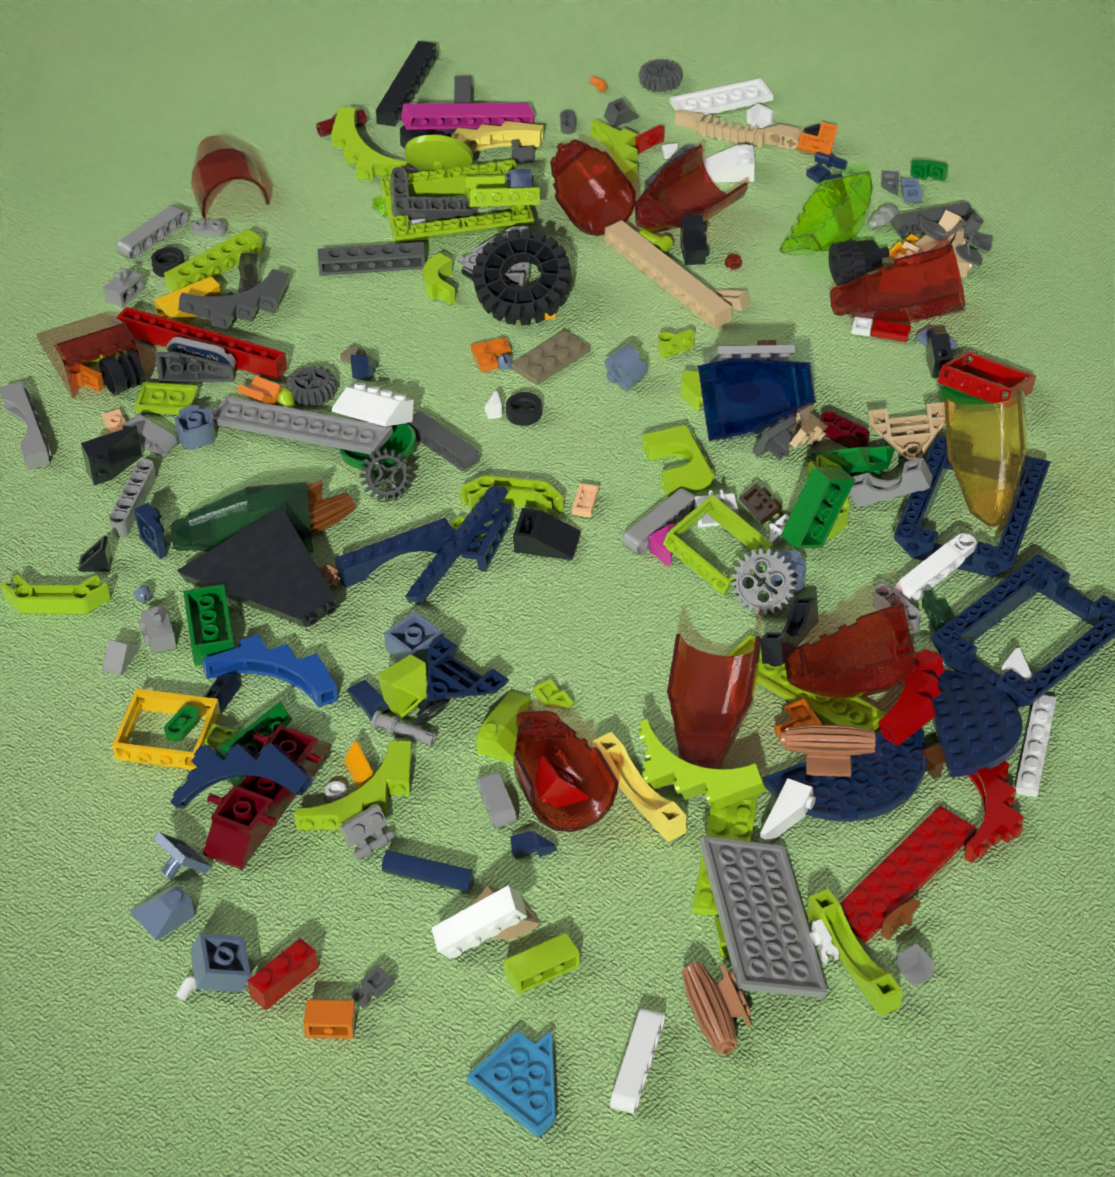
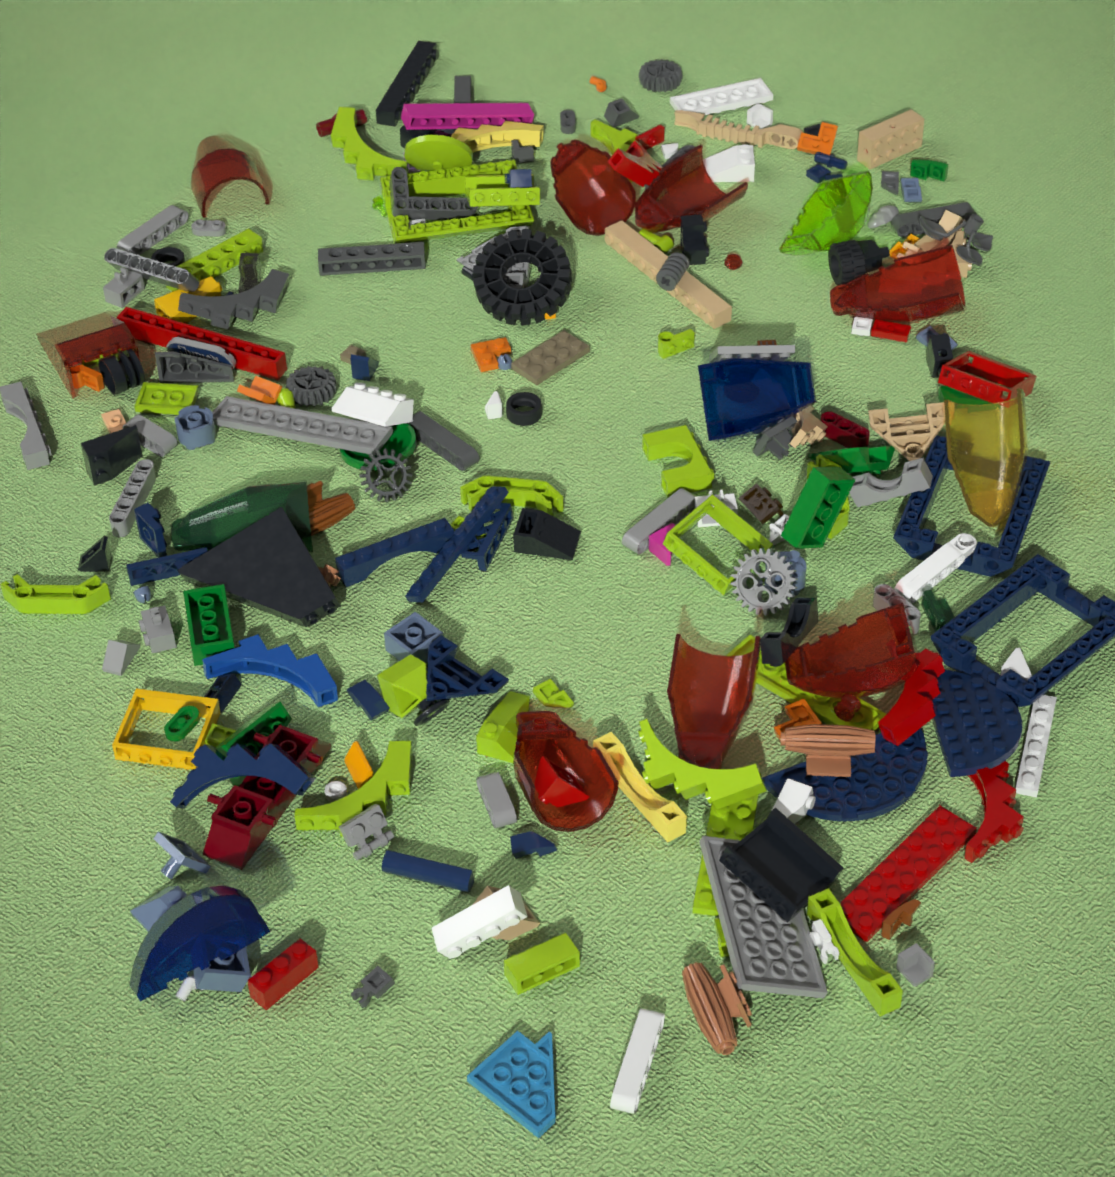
(152, 269): none -> dark grey beam
(160, 567): none -> dark blue fence
(191, 934): none -> clear blue windscreen
(329, 1019): orange brick -> none
(395, 726): light grey pin -> none
(434, 273): lime arch -> none
(585, 500): light nougat plate -> none
(625, 367): sand blue brick -> none
(635, 164): none -> red arch
(672, 271): none -> dark grey piece
(691, 389): lime slope -> none
(737, 299): tan slope -> none
(781, 865): none -> black panel
(847, 707): none -> clear red wheel
(890, 139): none -> tan brick
(934, 760): reddish brown panel -> none

